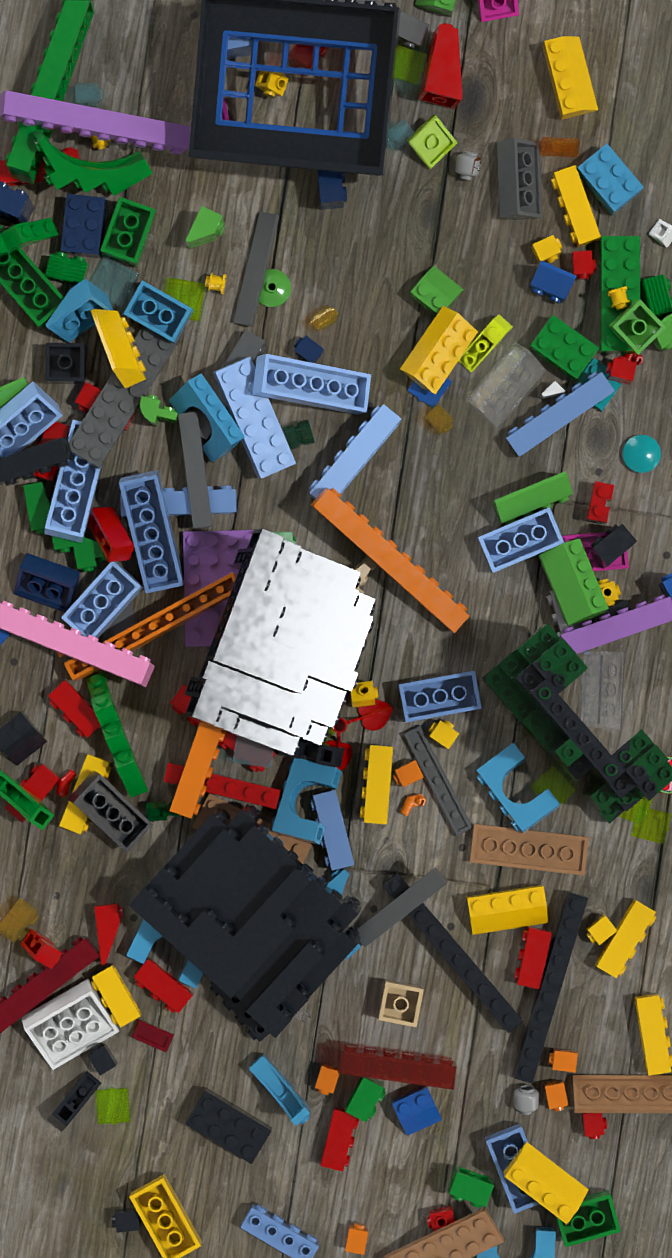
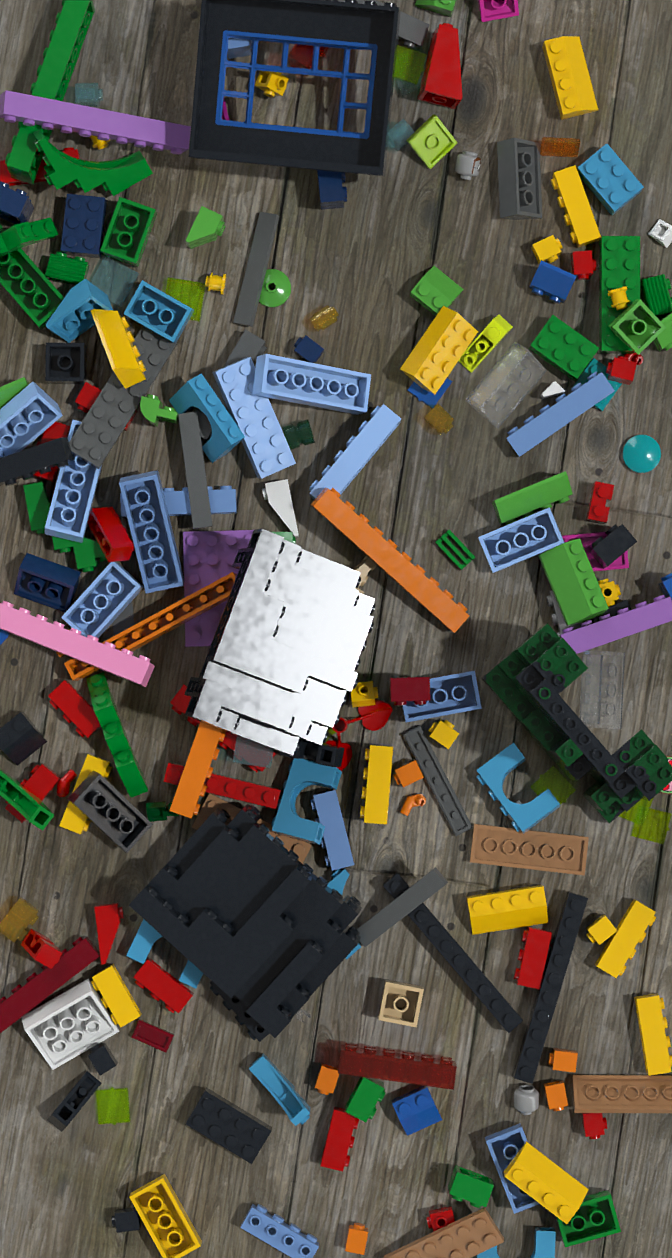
(281, 502): none -> white slope
(409, 689): none -> dark red brick
(460, 544): none -> green tile

